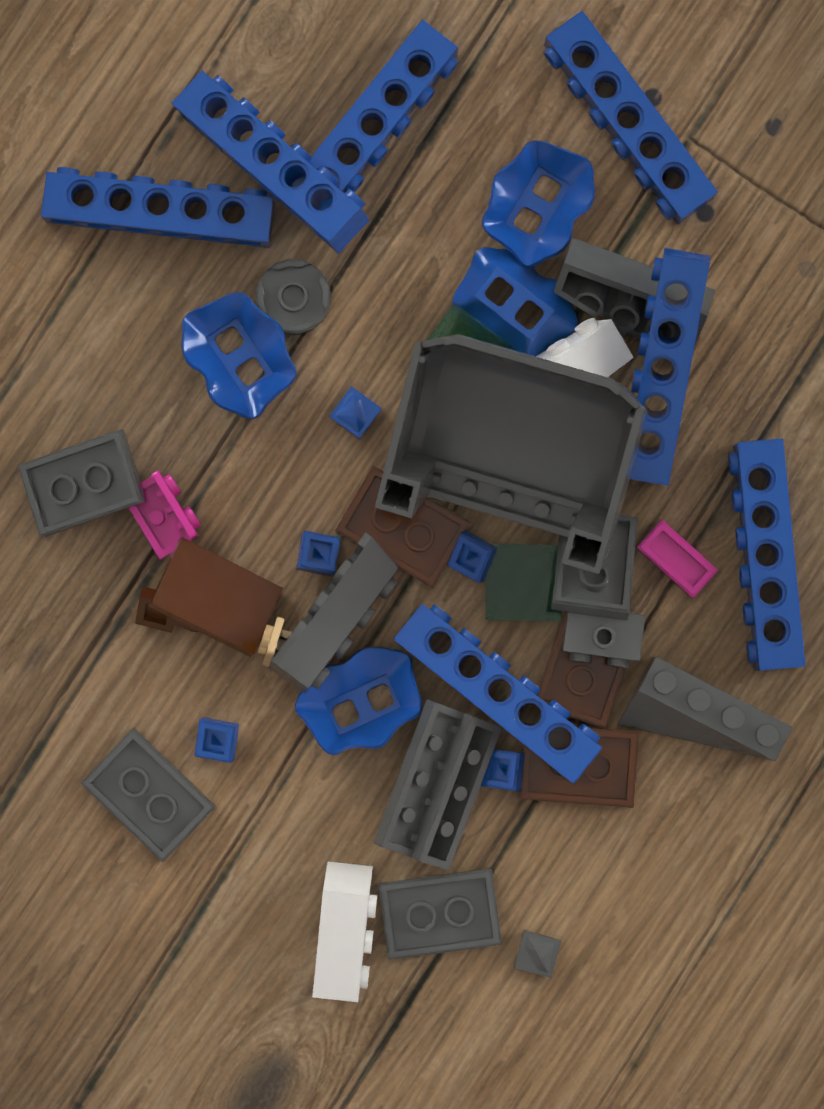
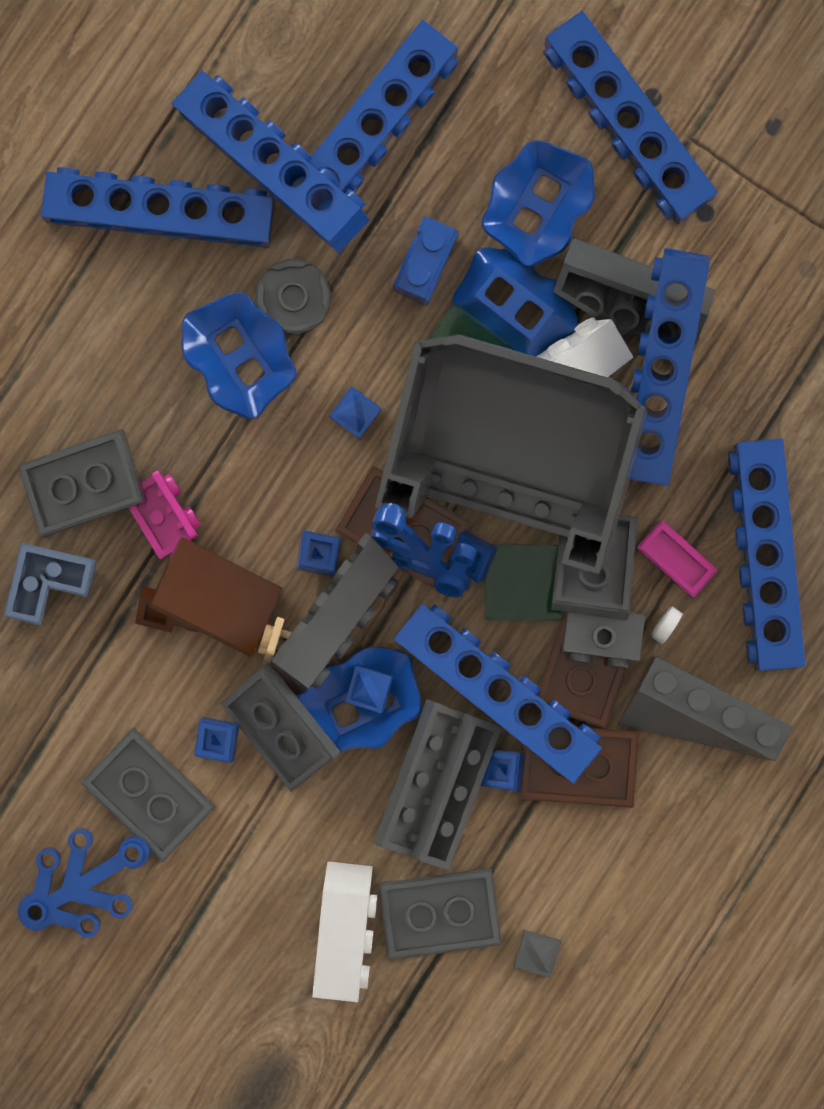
(42, 570): none -> sand blue brick
(77, 886): none -> blue plant
(280, 727): none -> dark grey tile
(369, 689): none -> blue tile
(425, 261): none -> blue brick
(449, 578): none -> blue plant
(666, 625): none -> white tile

